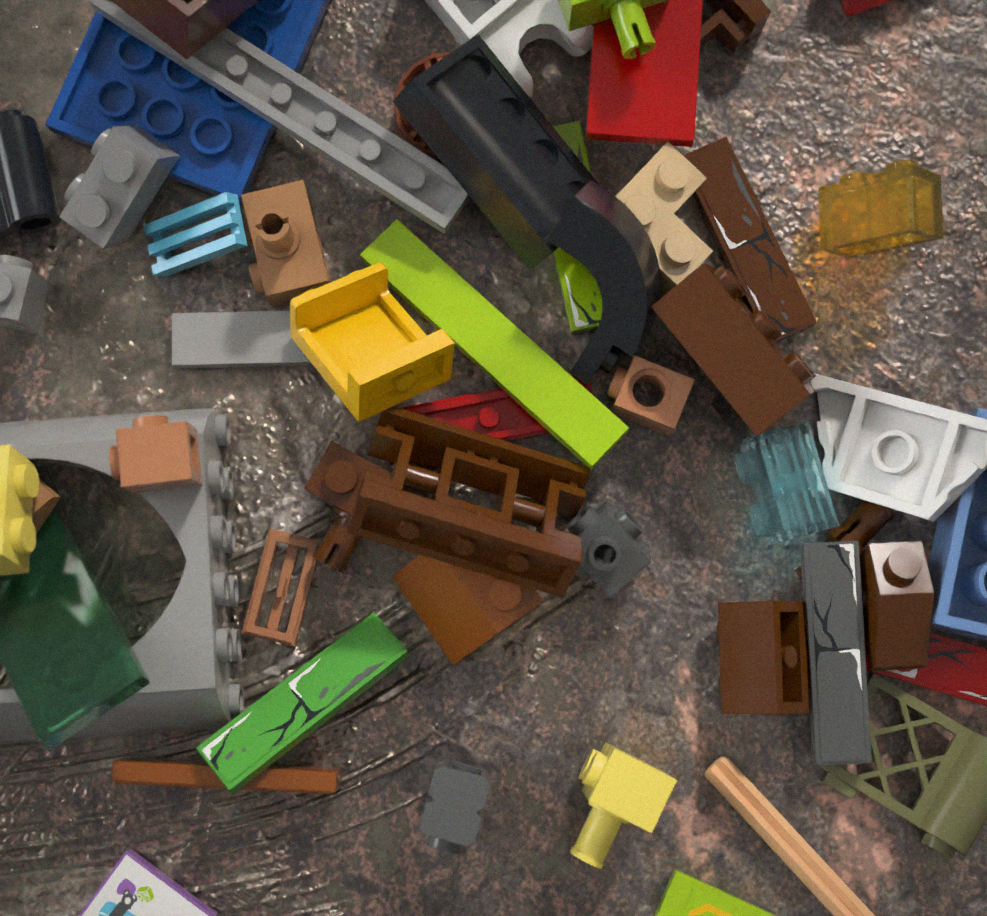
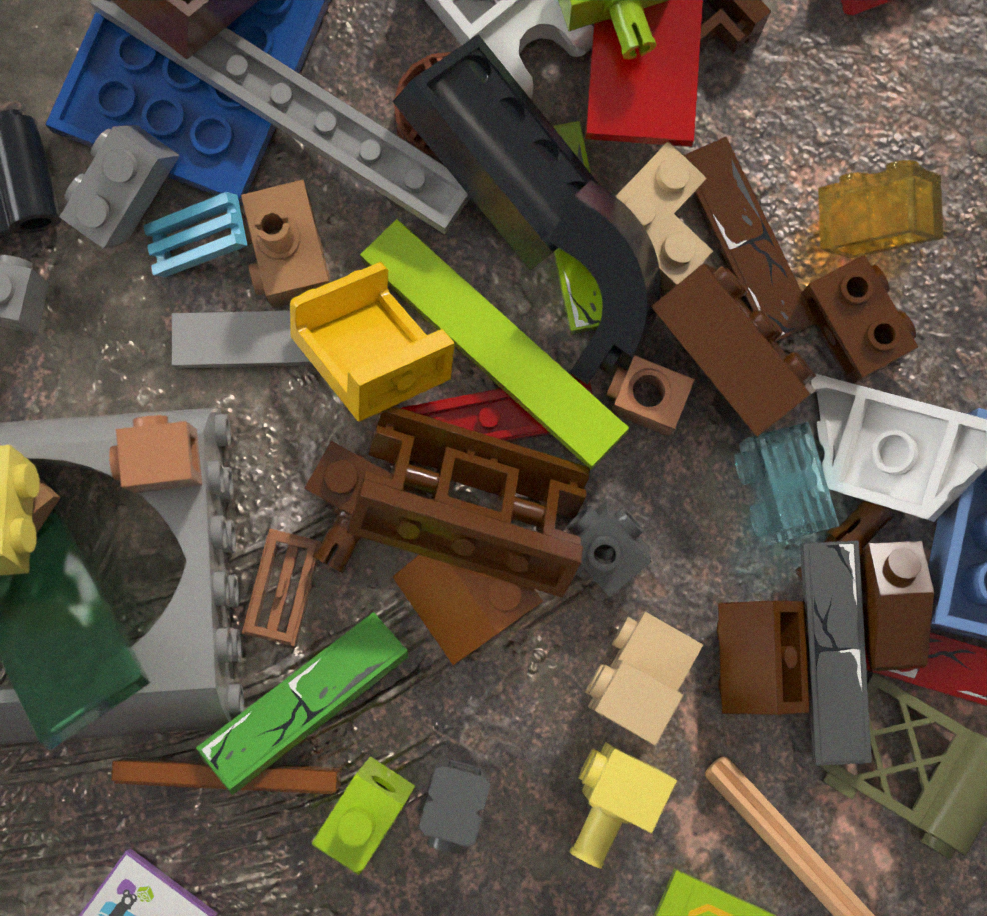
(363, 815): none -> lime torso
(644, 676): none -> tan brick
(860, 319): none -> reddish brown brick

